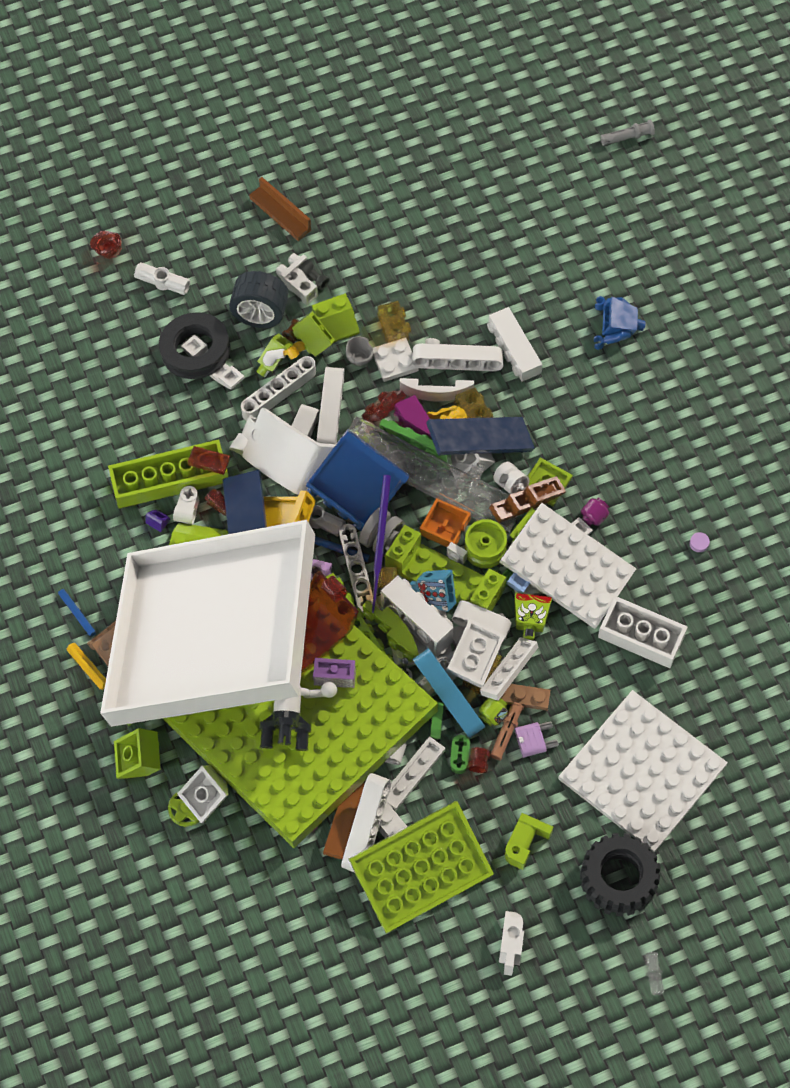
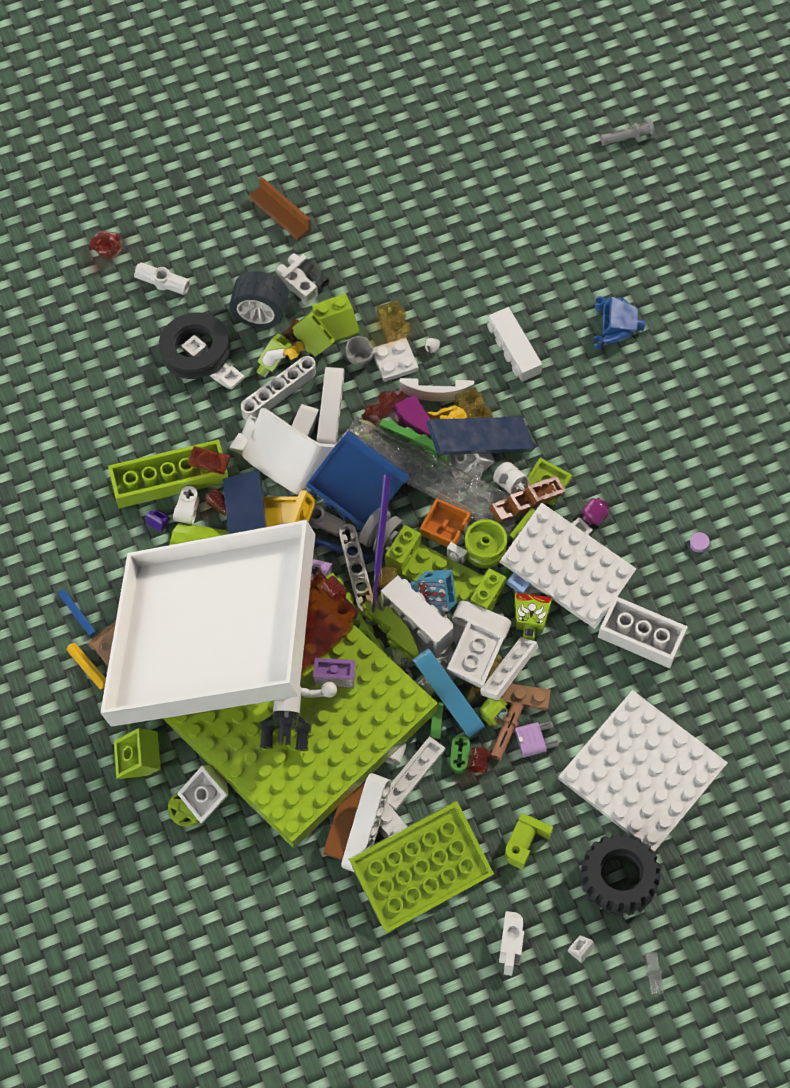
(457, 357): white beam -> none
(581, 948): none -> white slope

